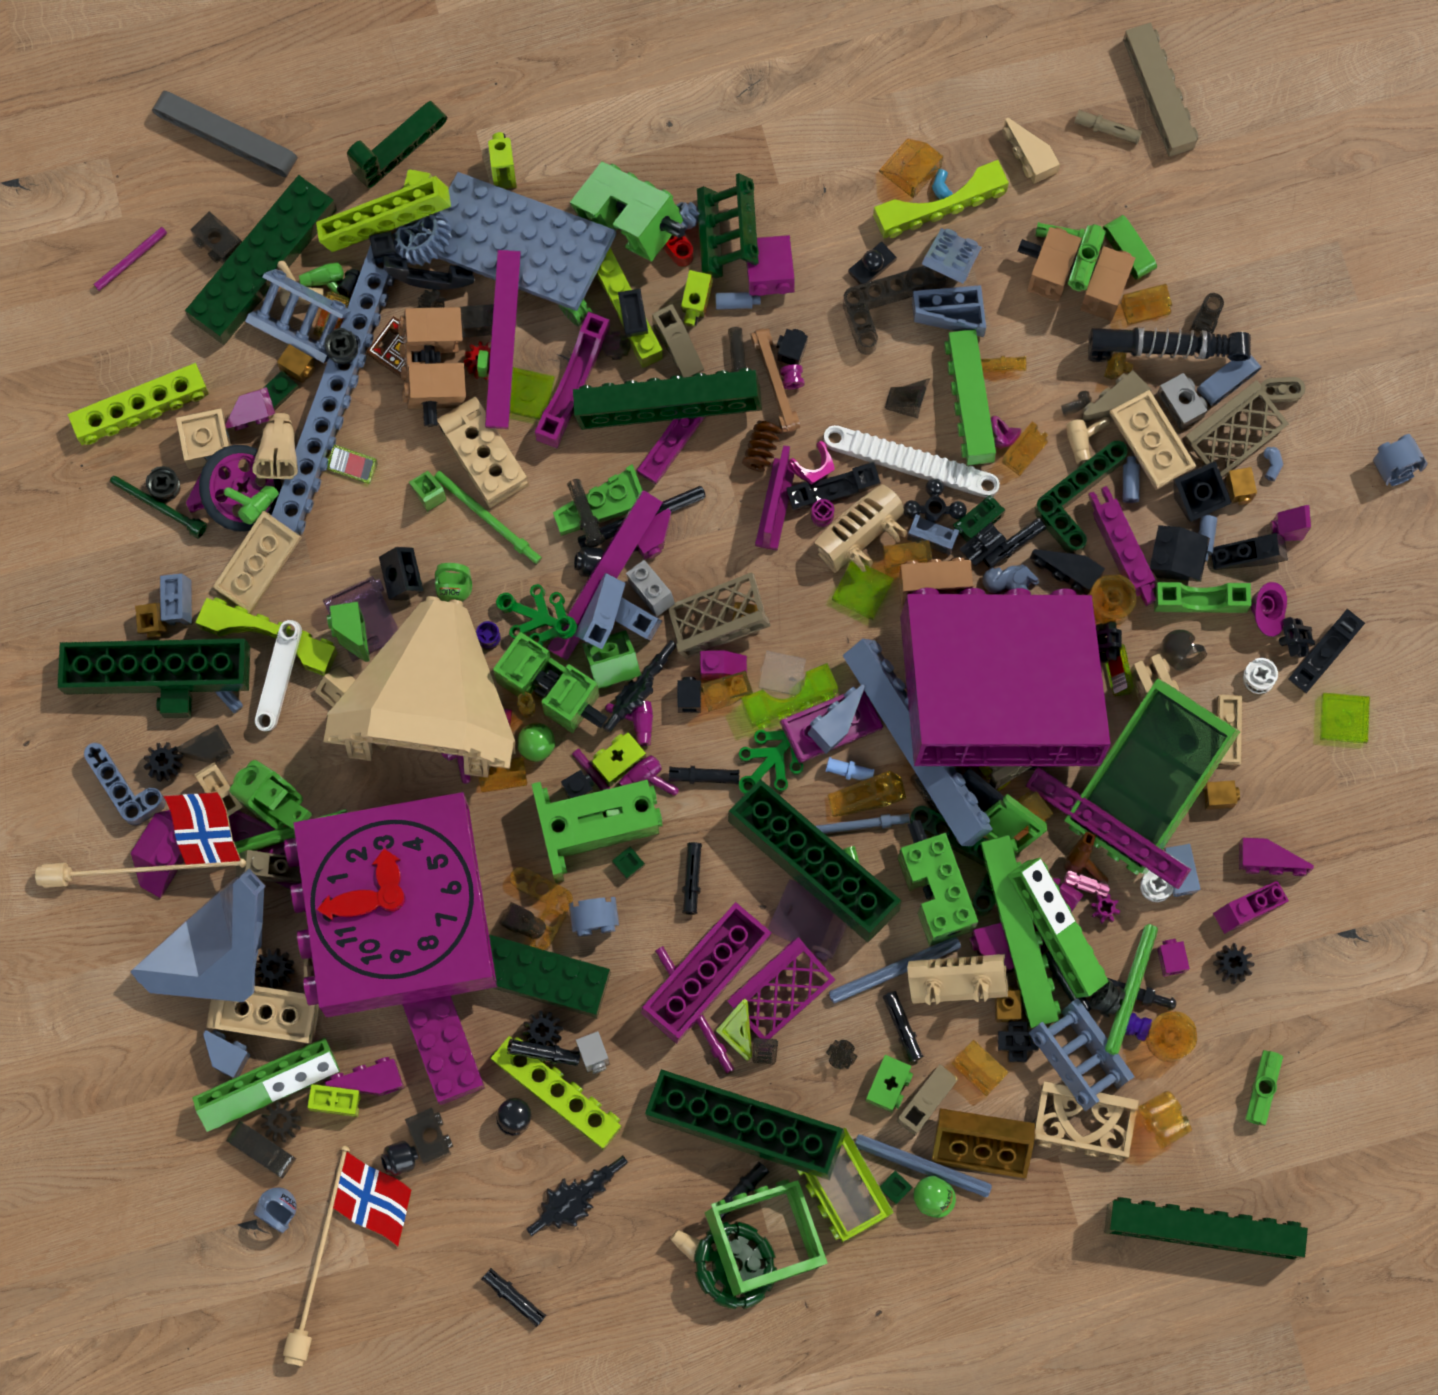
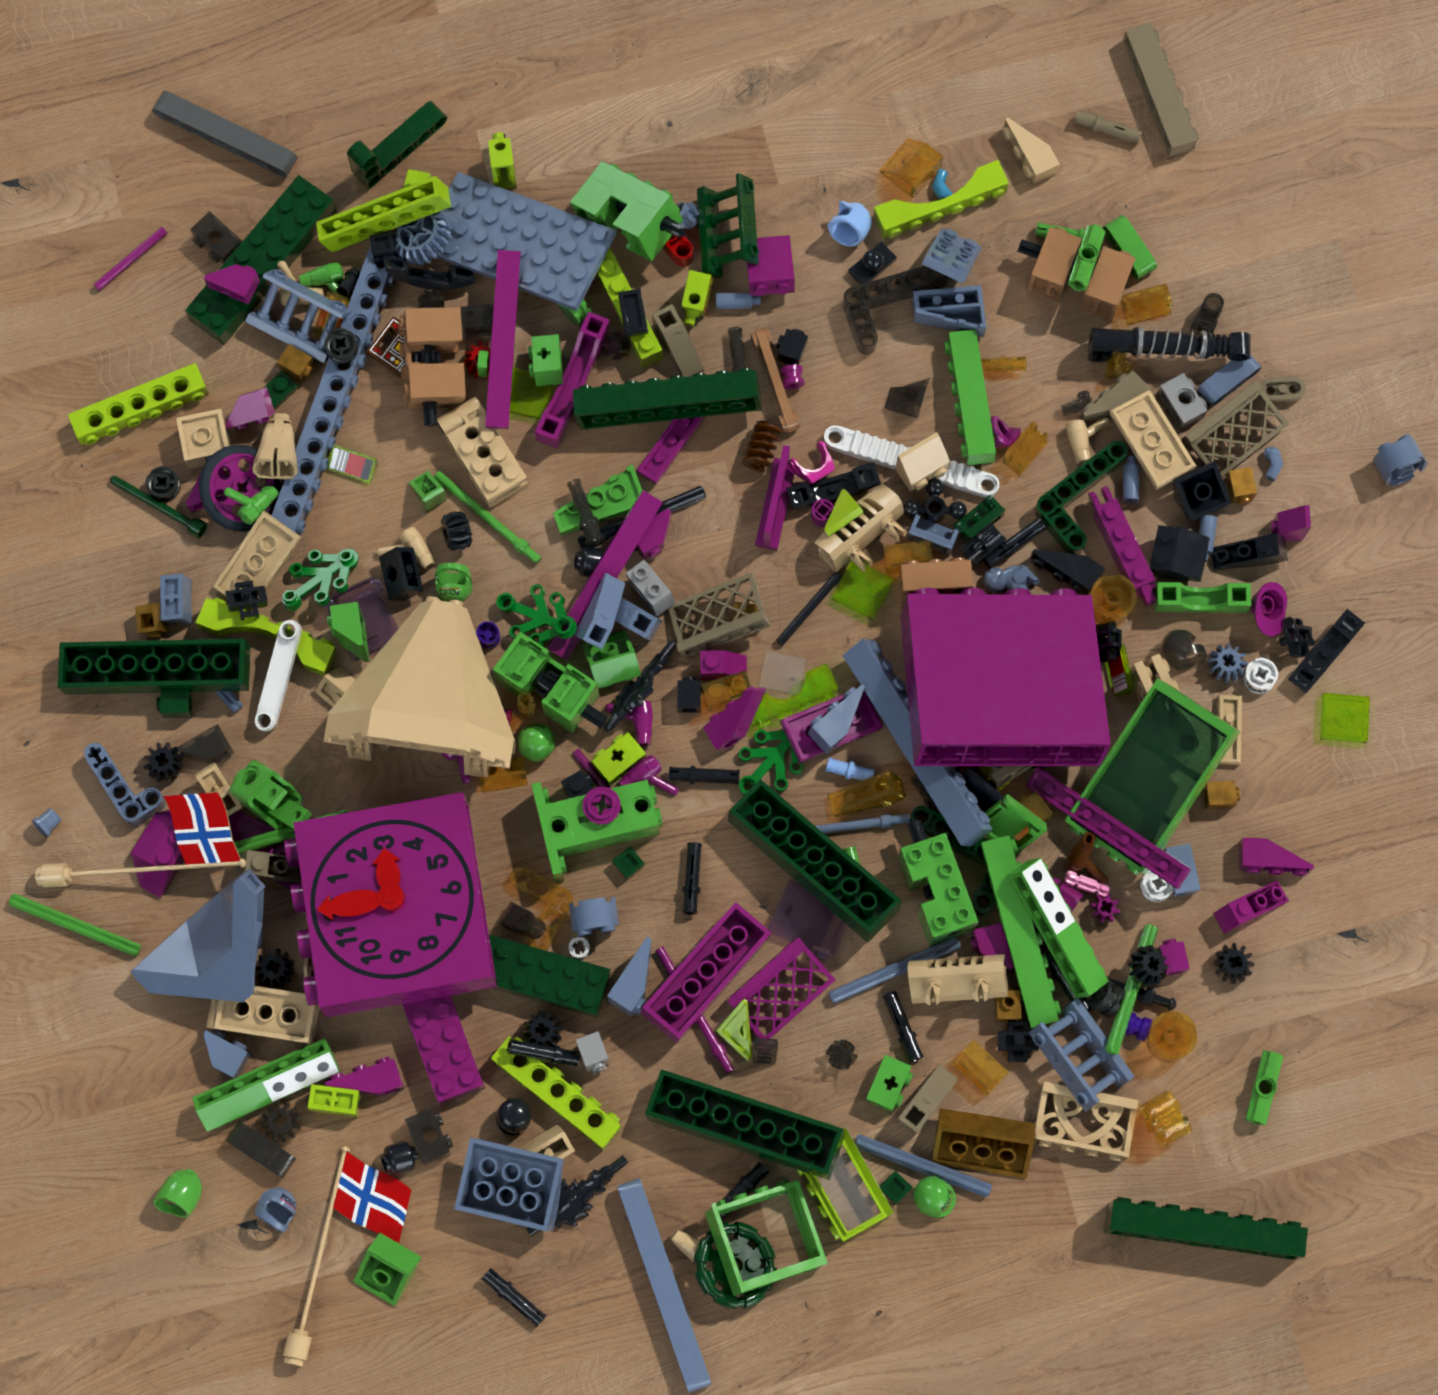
(46, 822): none -> sand blue piece
(75, 925): none -> bright green axle
(181, 1188): none -> bright green piece
(234, 282): none -> magenta slope
(246, 598): none -> black piece
(321, 576): none -> green plant
(387, 1269): none -> bright green slope
(412, 538): none -> tan piece
(456, 531): none -> black gear
(510, 1184): none -> sand blue slope
(546, 360): none -> bright green brick
(551, 1143): none -> tan brick
(585, 945): none -> white bush
(594, 797): none -> magenta gear
(631, 987): none -> sand blue slope
(664, 1285): none -> sand blue beam
(733, 723): none -> magenta slope
(808, 609): none -> black bar
(844, 511): none -> lime tile
(850, 224): none -> light blue piece
(923, 463): none -> tan slope
(1148, 965): none -> black gear
(1236, 663): none -> sand blue gear

